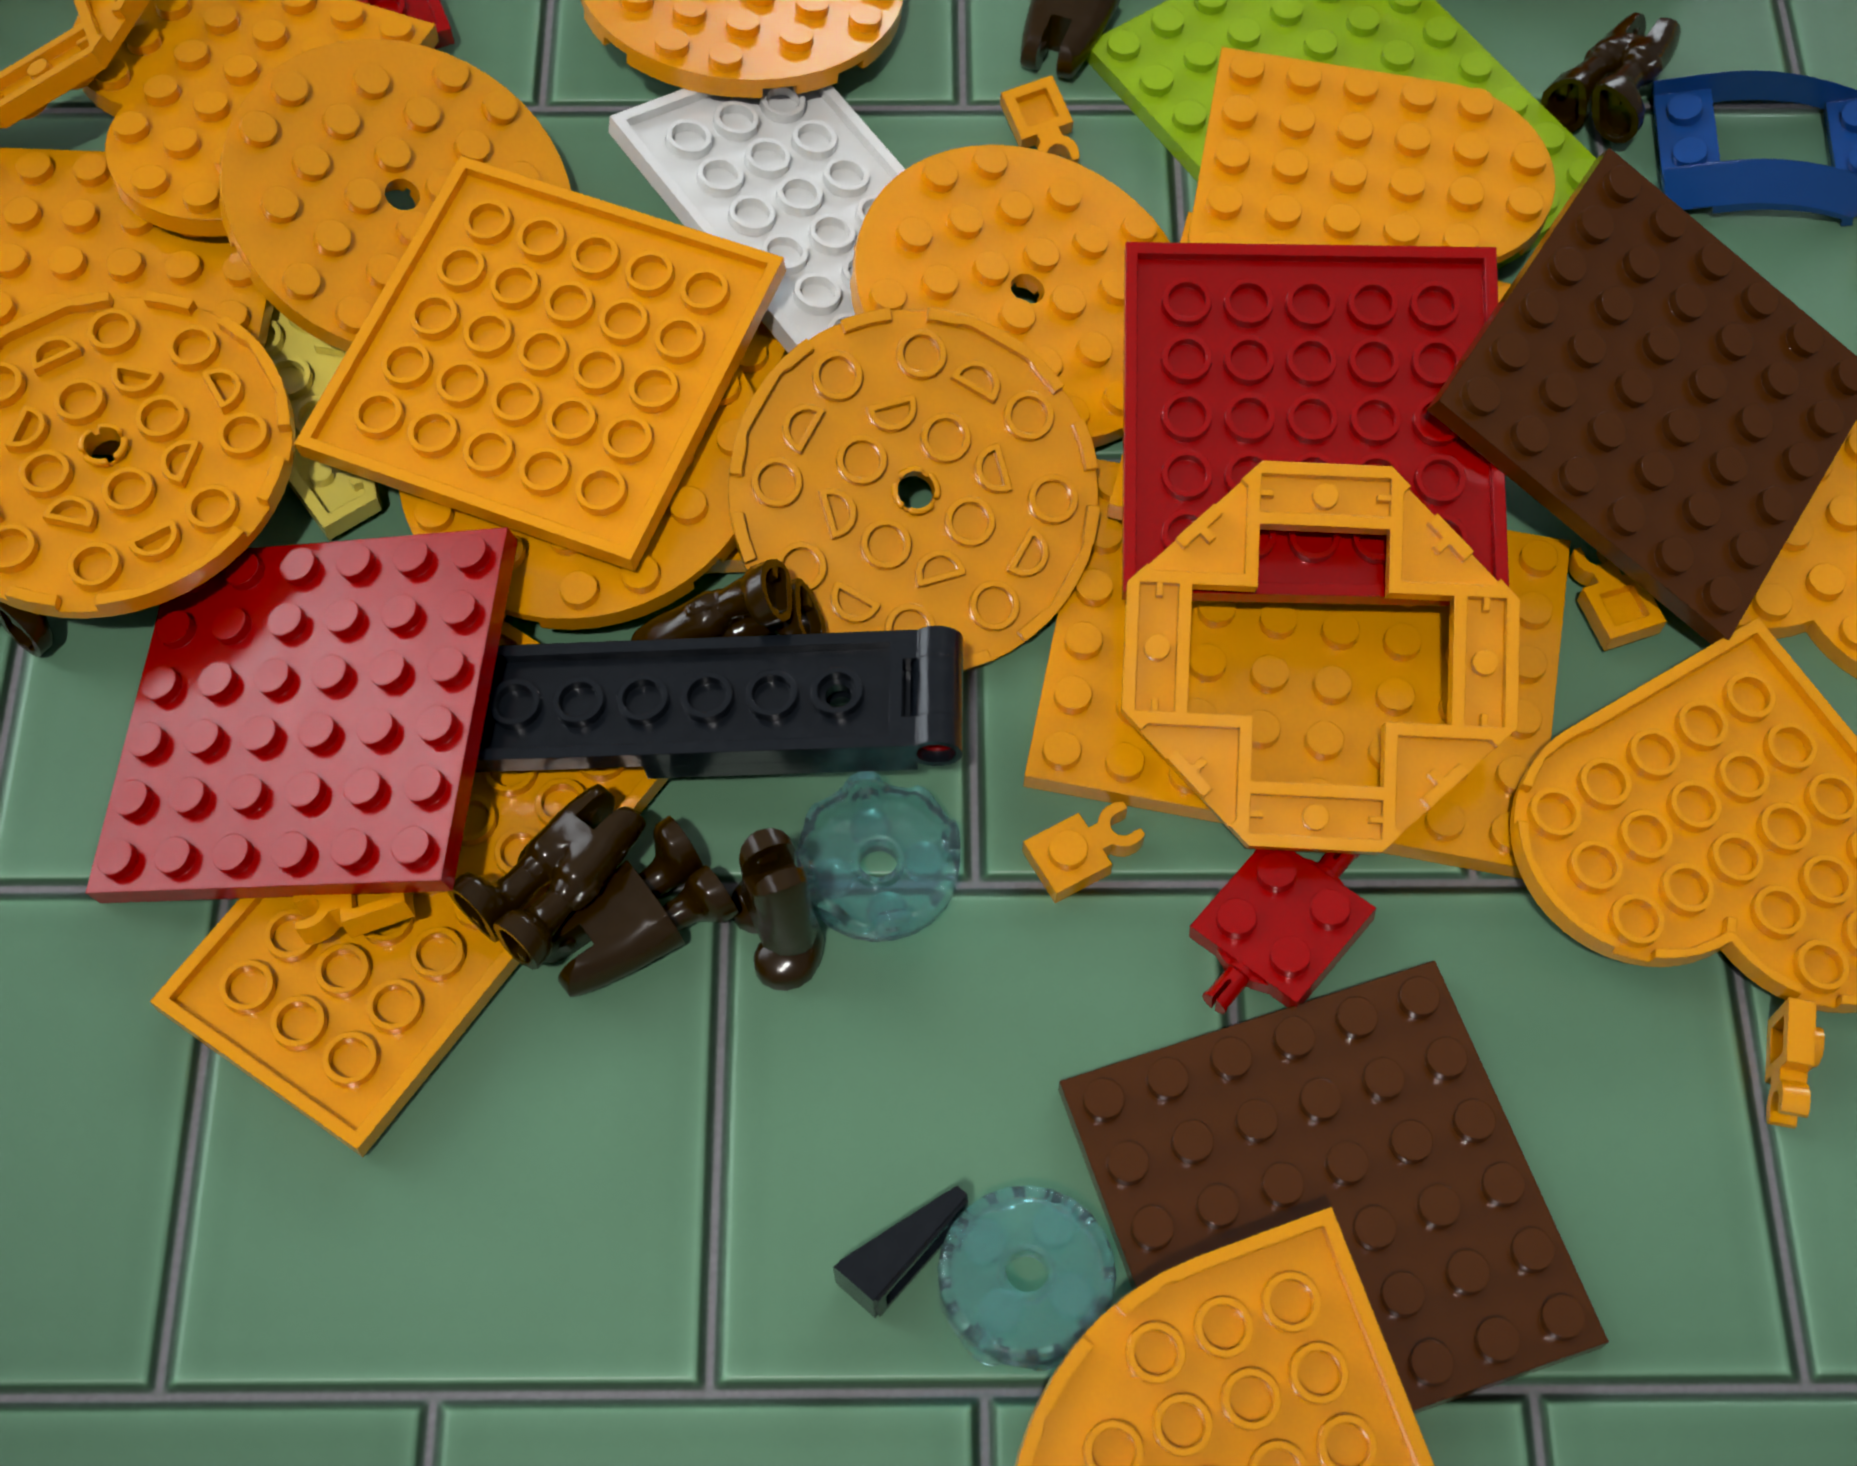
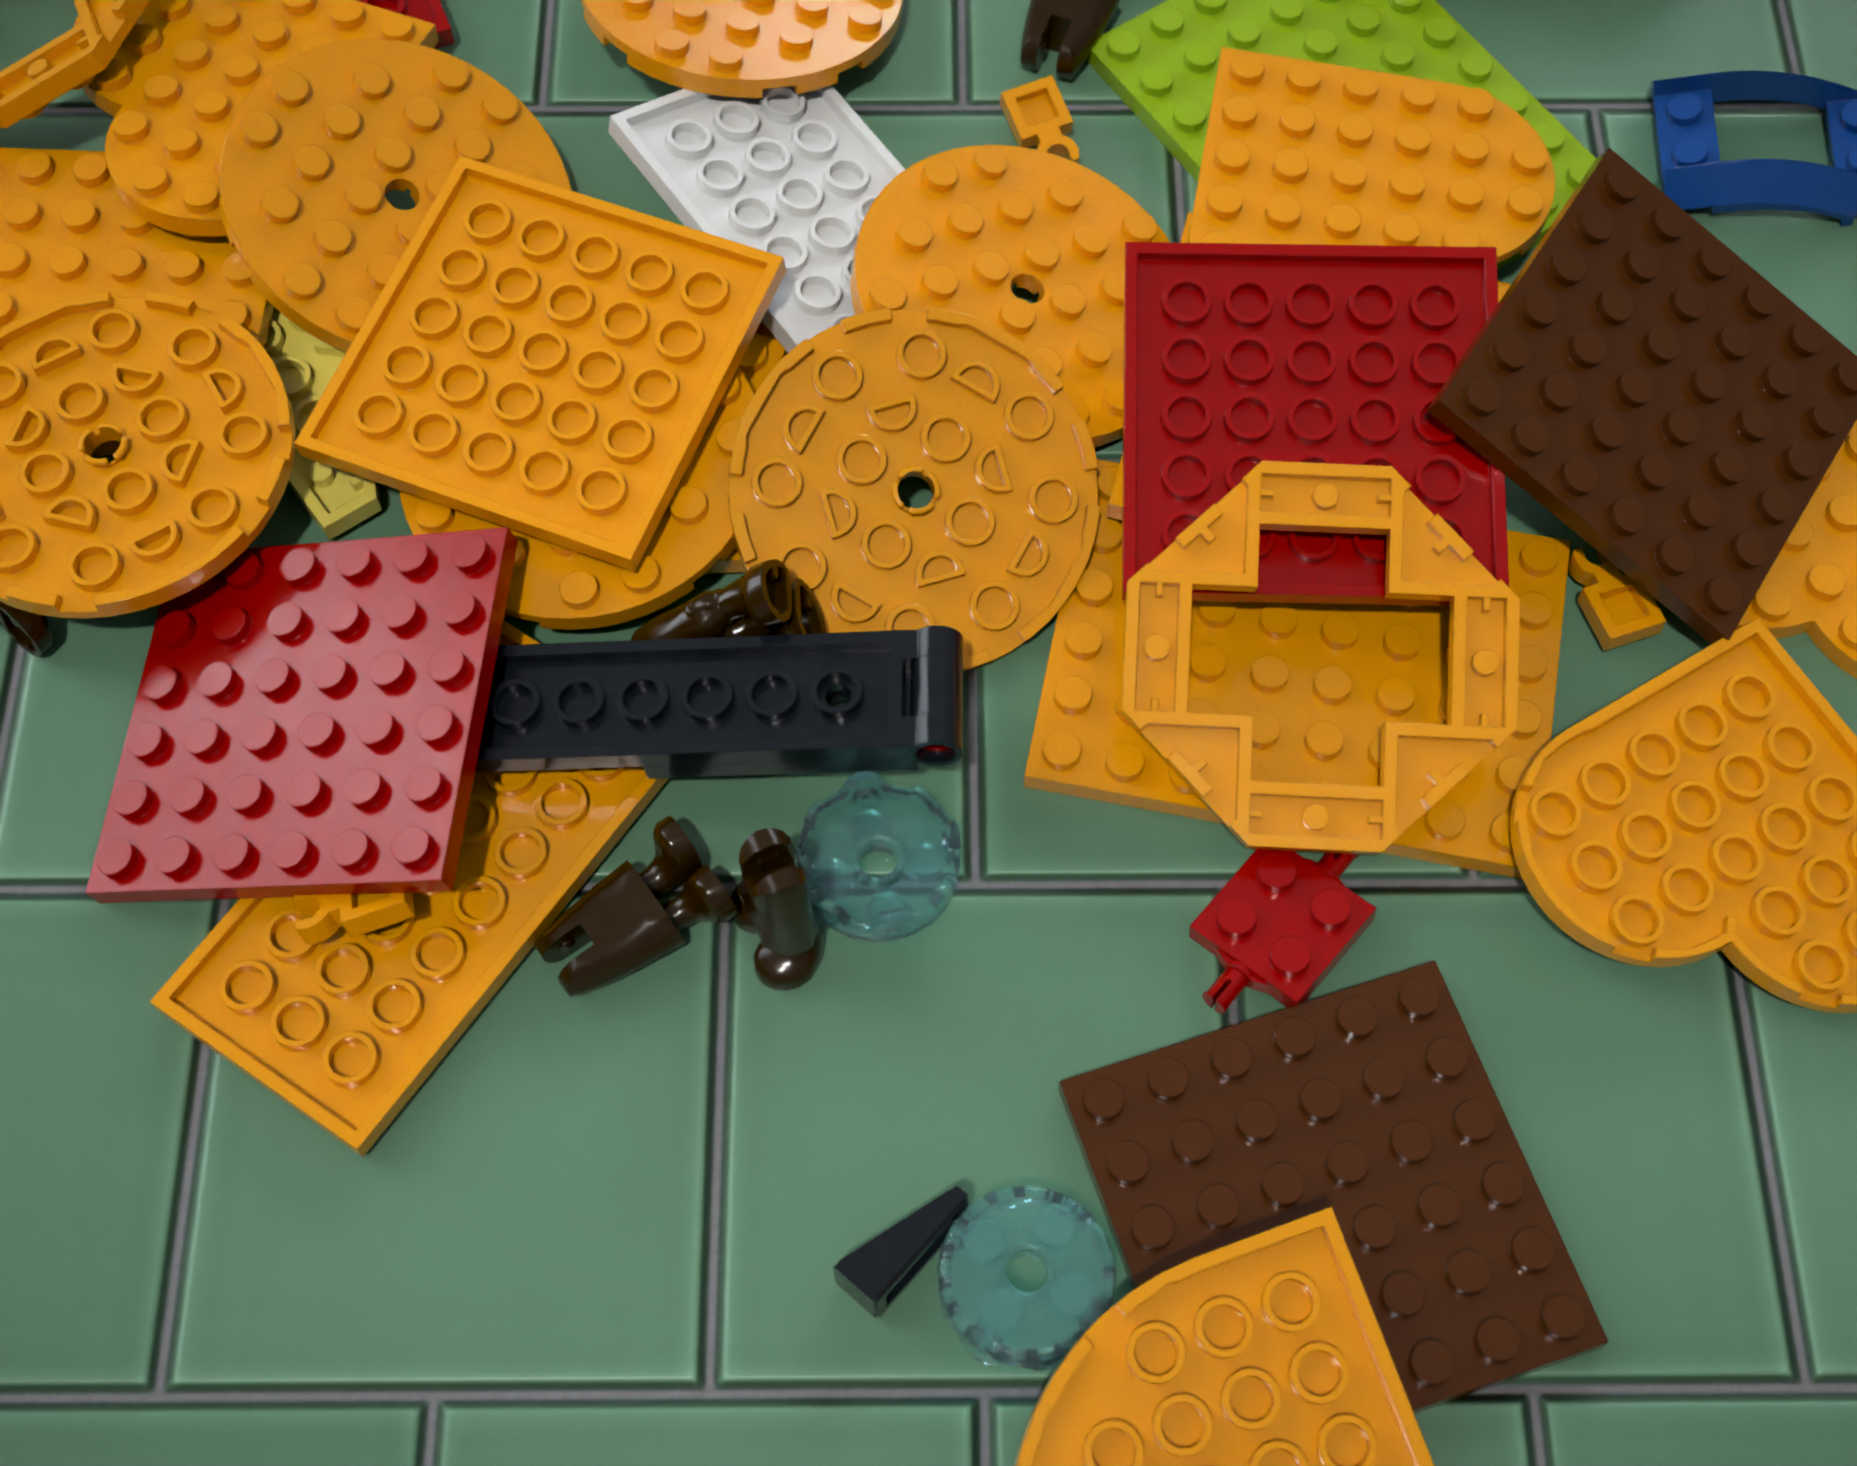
(572, 854): dark brown piece -> none
(1076, 855): light orange plate -> none
(1612, 77): dark brown piece -> none
(1791, 1052): light orange plate -> none

